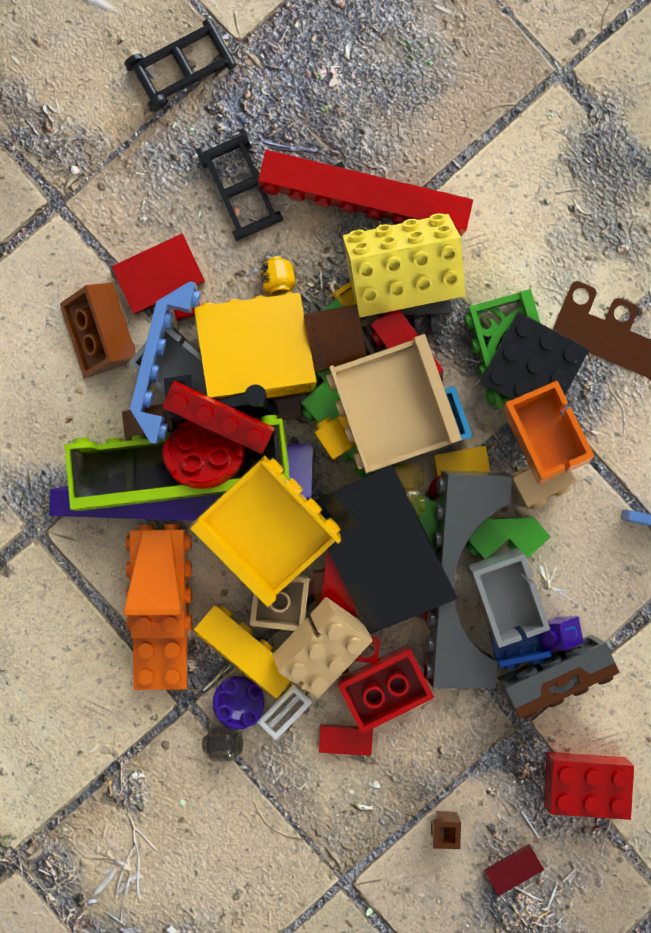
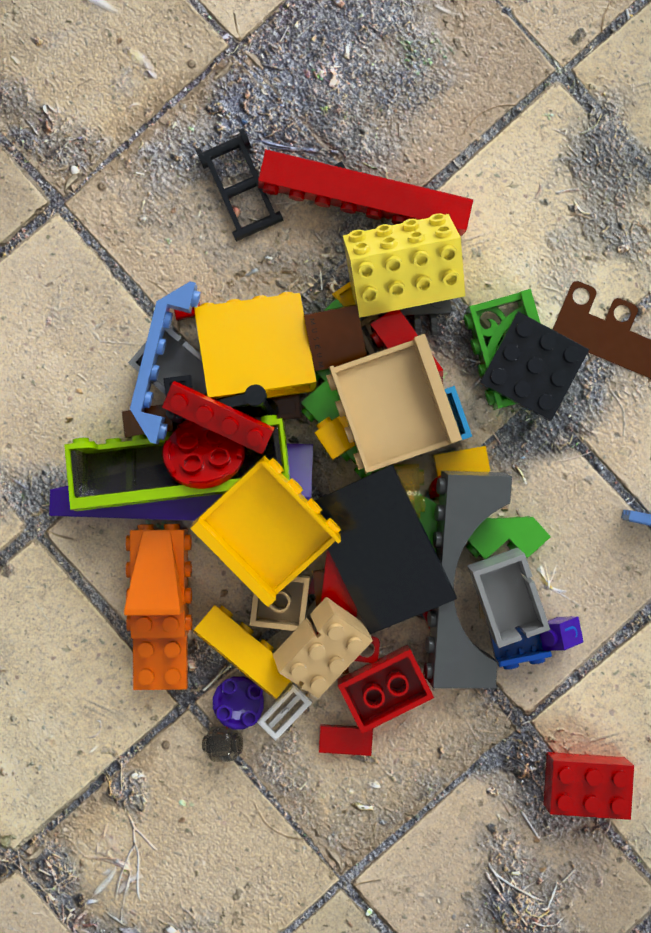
(98, 328): dark orange slope -> none
(157, 273): red tile -> none
(159, 99): black piece -> none
(277, 276): yellow head -> none
(446, 830): reddish brown brick -> none
(513, 870): dark red tile -> none
(531, 495): tan brick -> none
(545, 437): orange piece -> none
(558, 677): dark grey piece -> none

